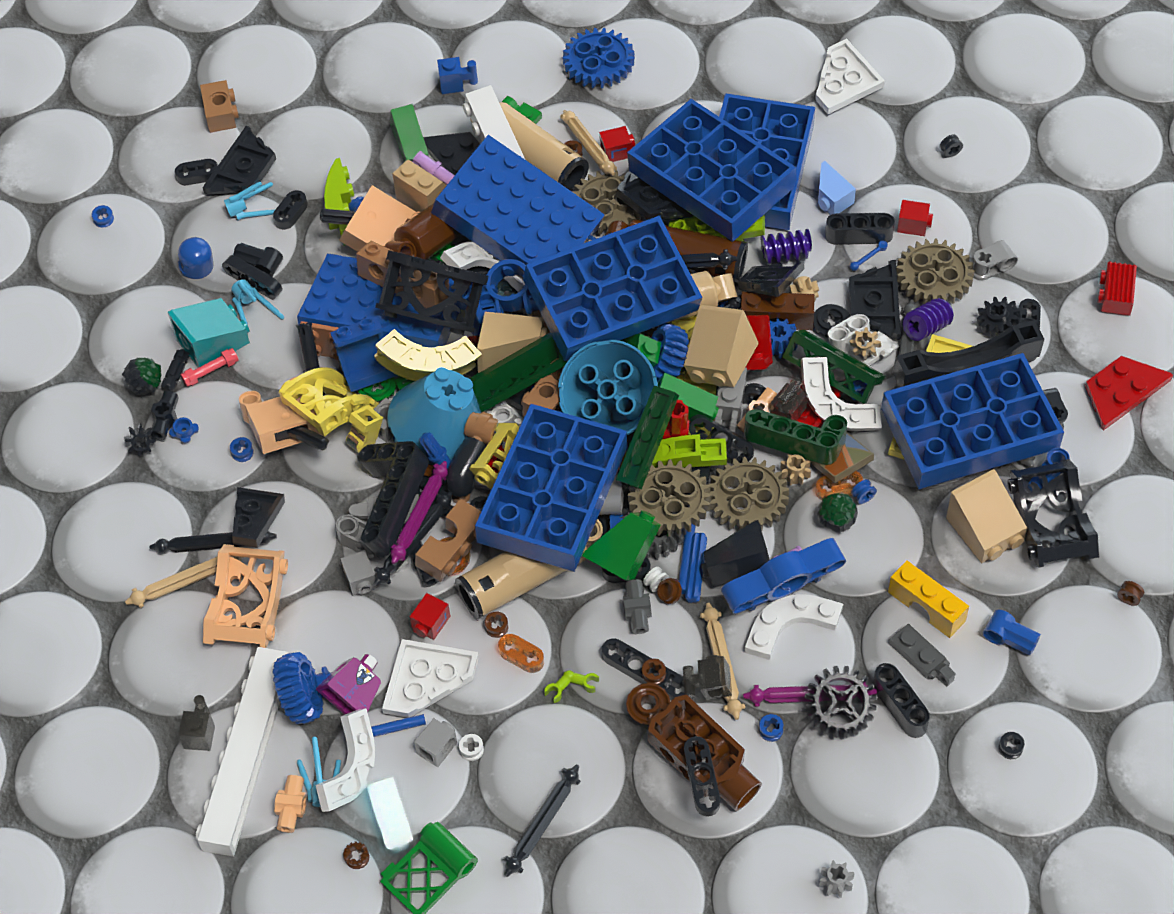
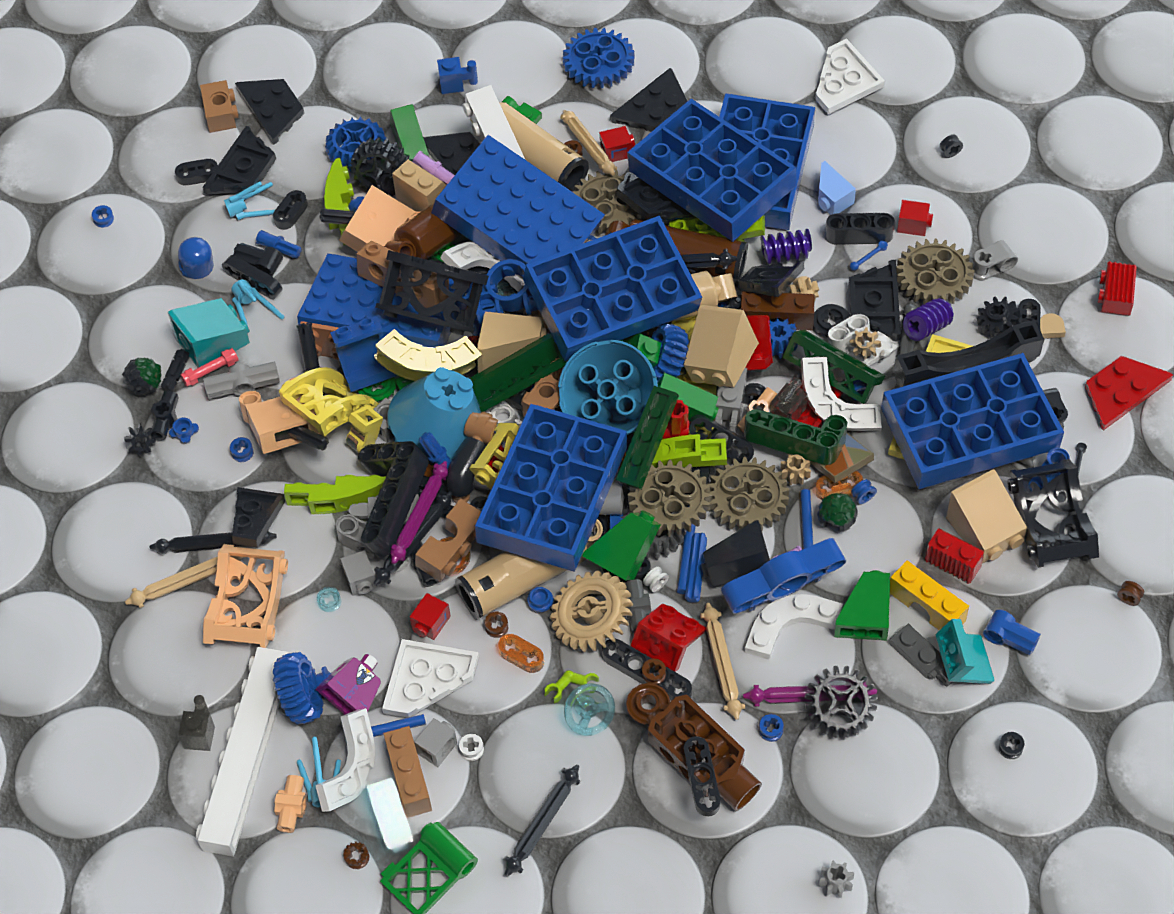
(241, 379): none -> light grey piece
(268, 240): none -> blue axle
(272, 105): none -> black wing
(326, 593): none -> clear light blue bush
(332, 498): none -> lime slope
(351, 135): none -> blue gear
(380, 168): none -> black gear
(407, 772): none -> medium nougat arch
(540, 599): none -> blue plate
(581, 702): none -> clear light blue piece
(601, 616): none -> tan gear
(652, 104): none -> black wing
(666, 635): none -> red bracket
(669, 590): reddish brown plate -> none
(712, 678): clear smoke brick -> none
(806, 518): none -> blue bar
(866, 609): none -> green slope
(902, 712): black beam -> none
(954, 555): none -> red brick
(963, 654): none -> teal bracket
(1052, 326): none -> tan tile
(1081, 448): none -> black hinge

